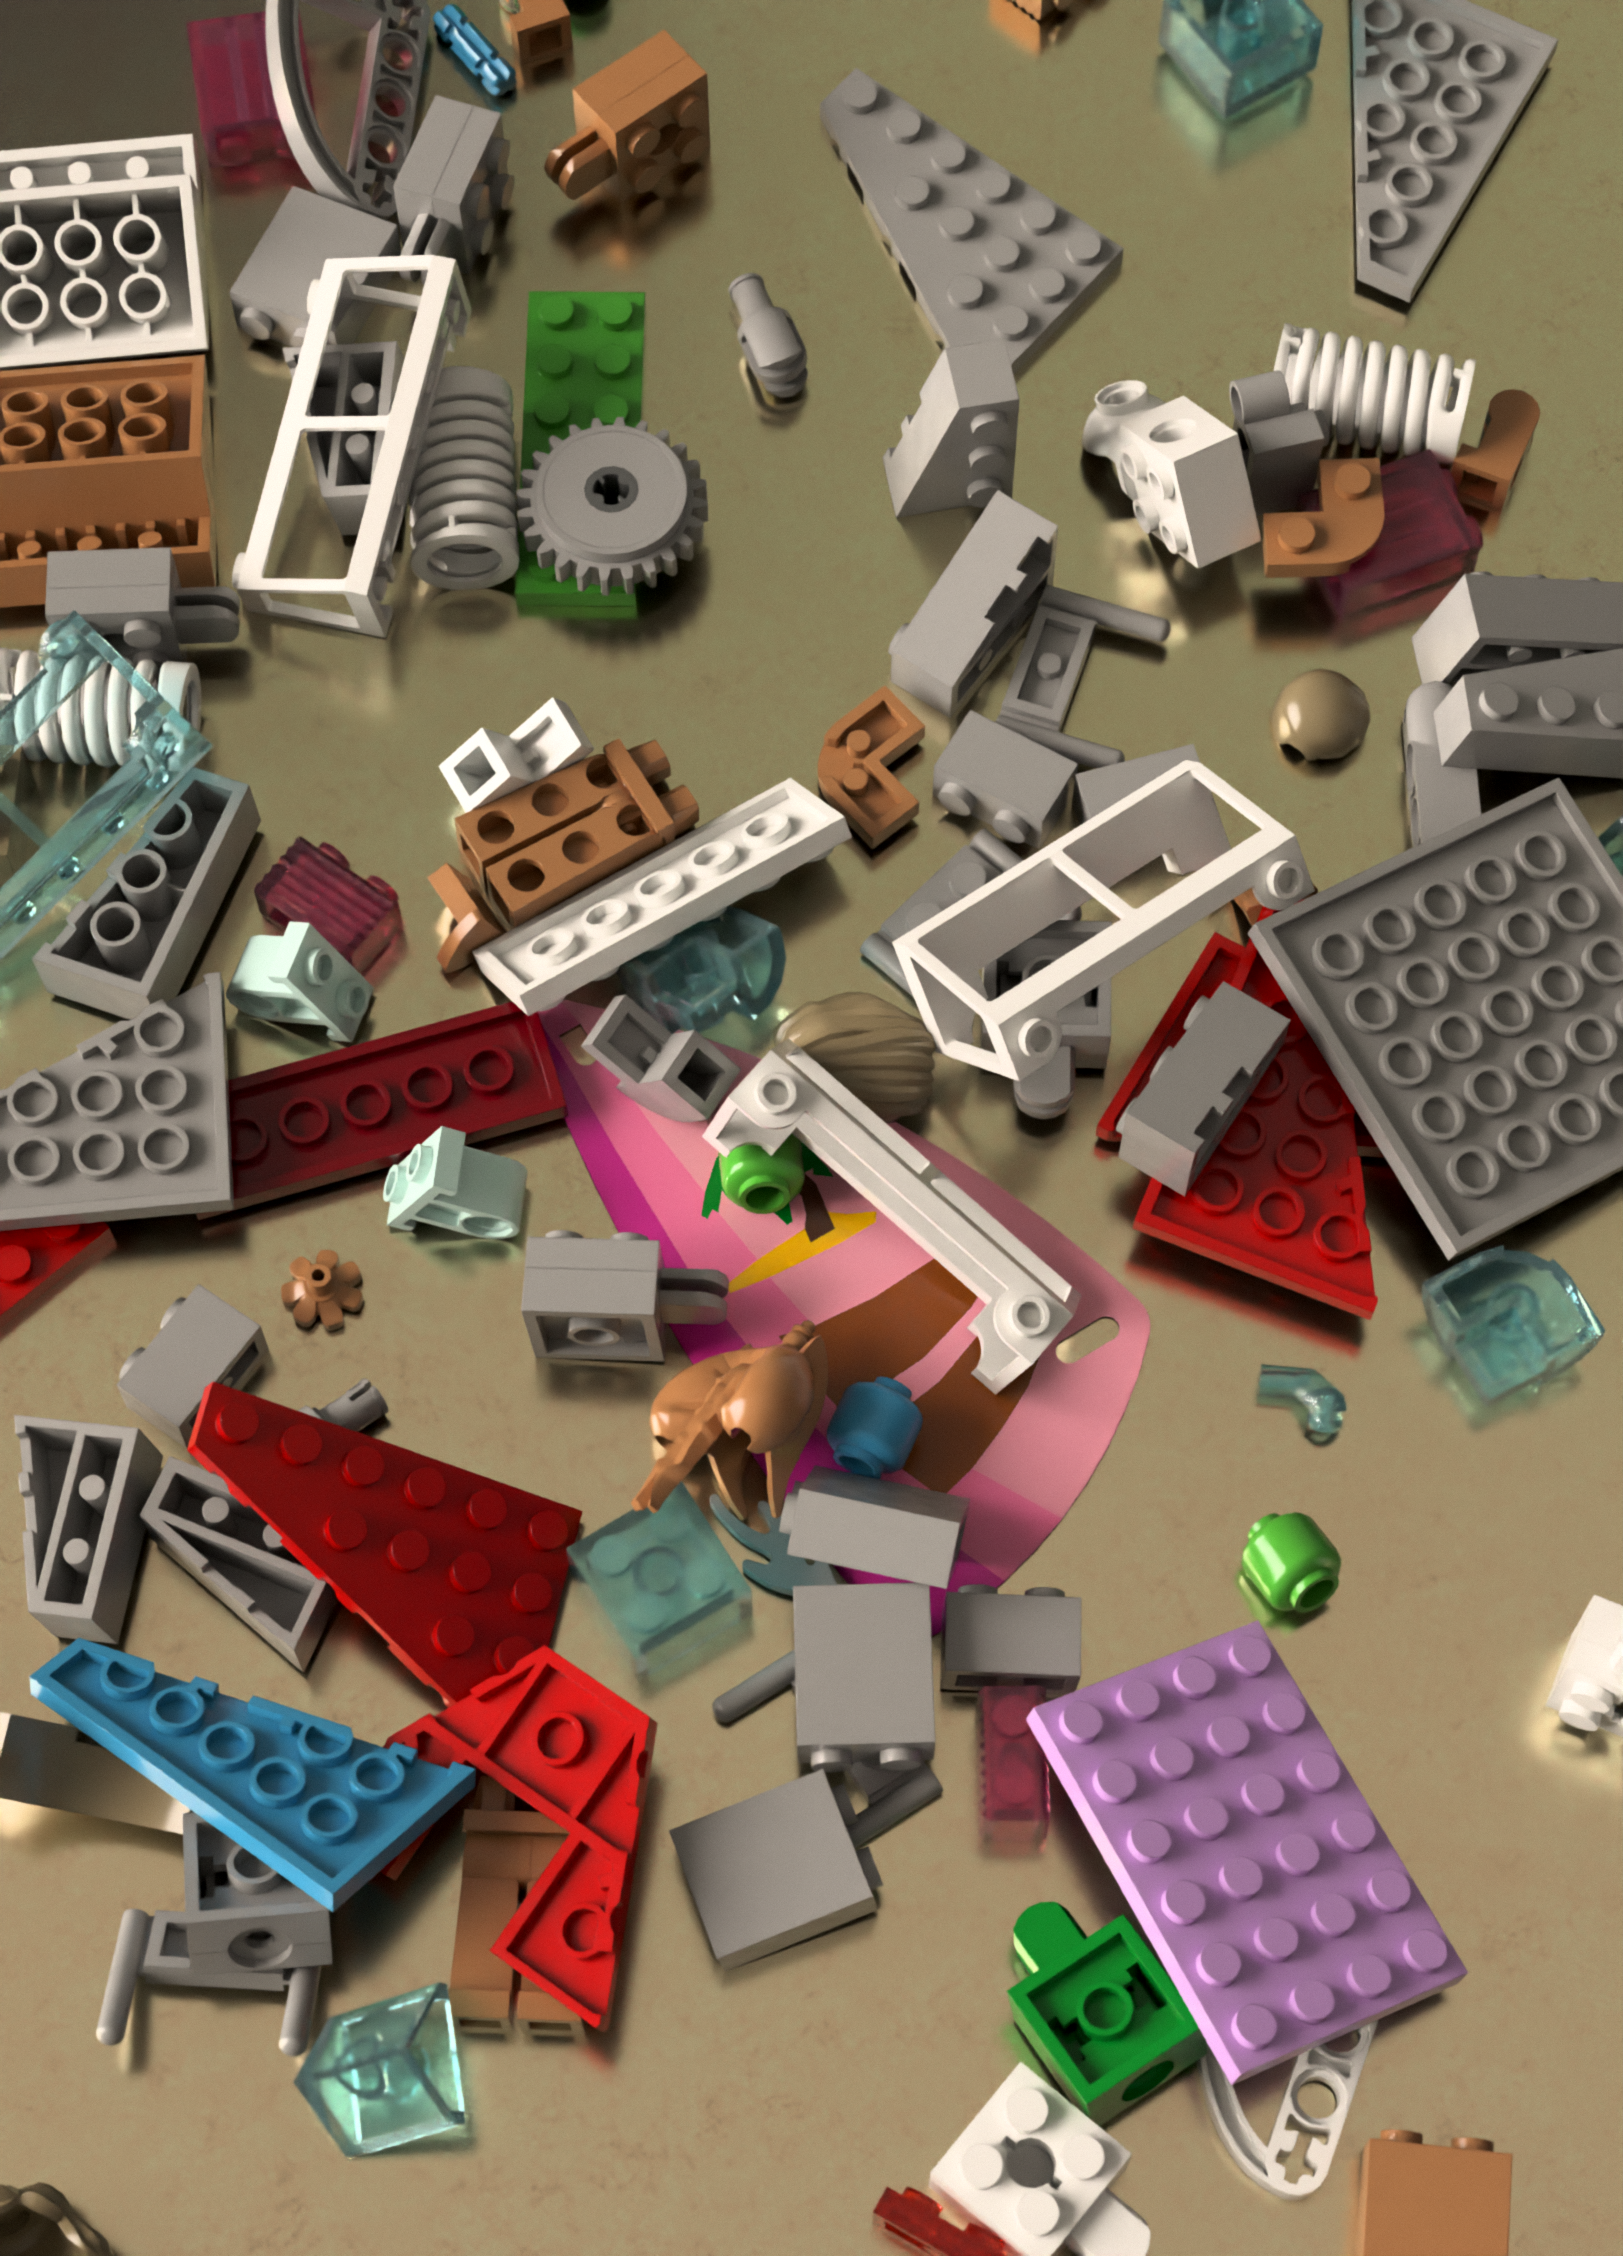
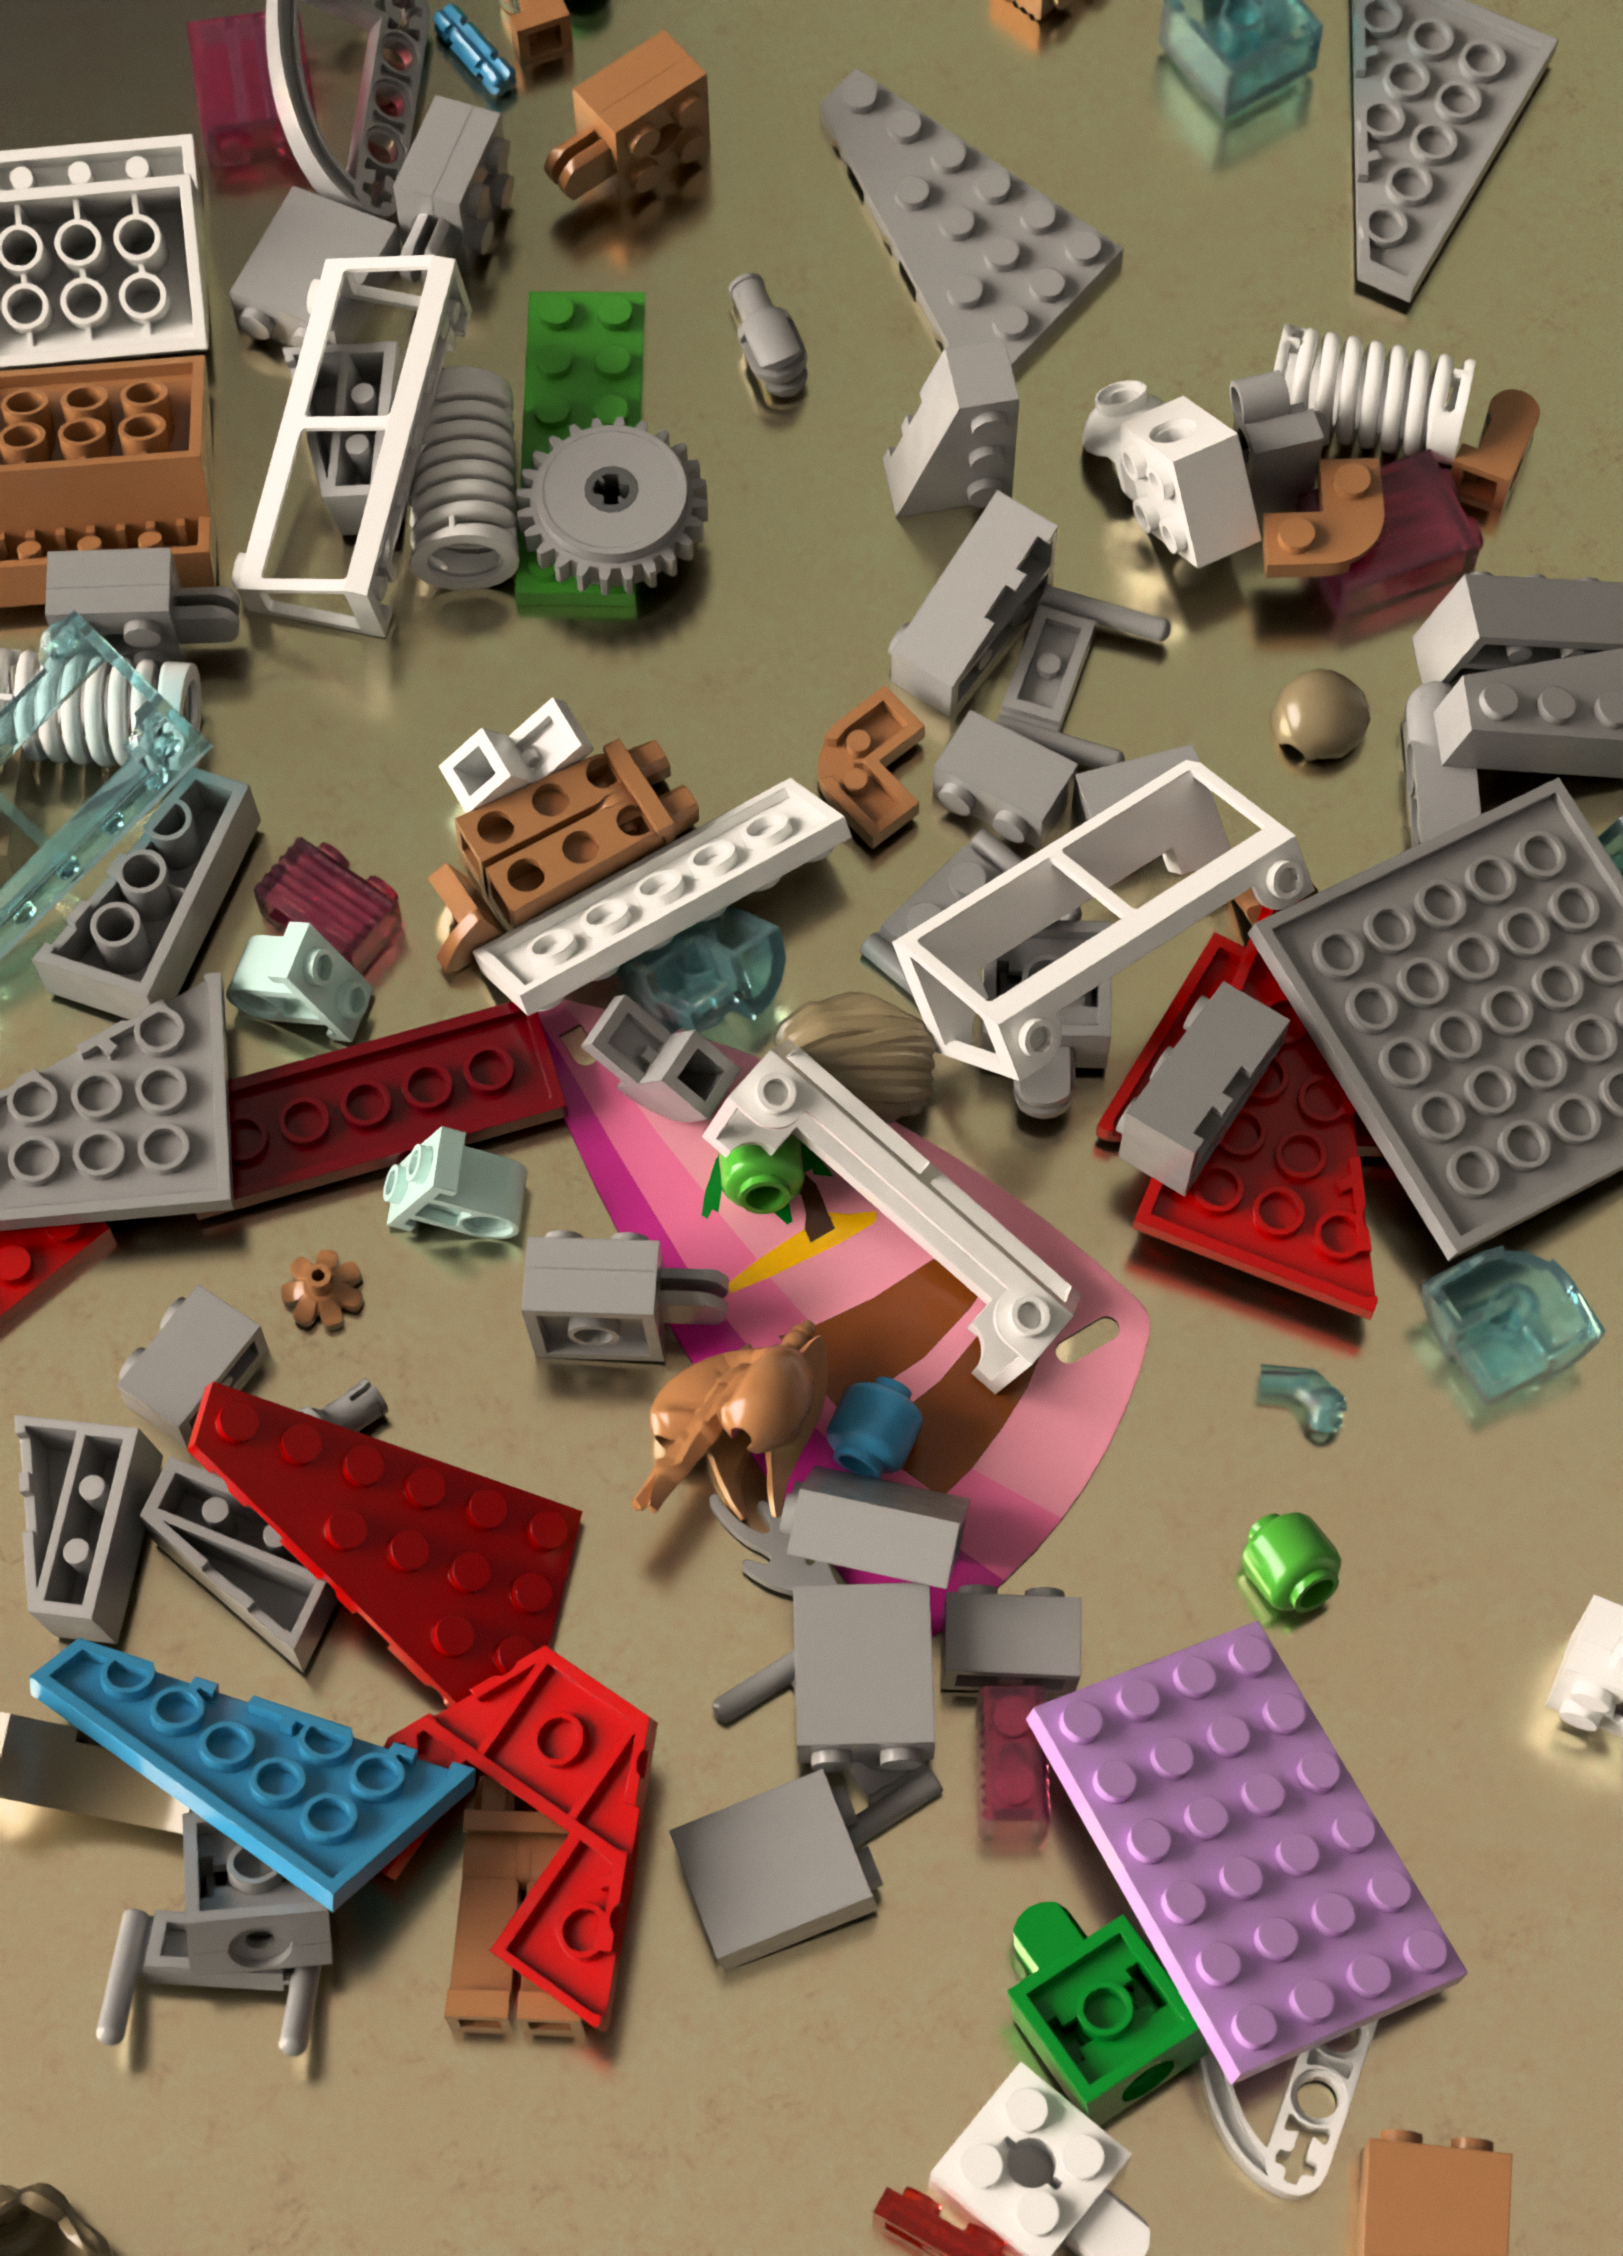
(386, 2072): clear light blue slope -> none
(660, 1582): clear light blue brick -> none

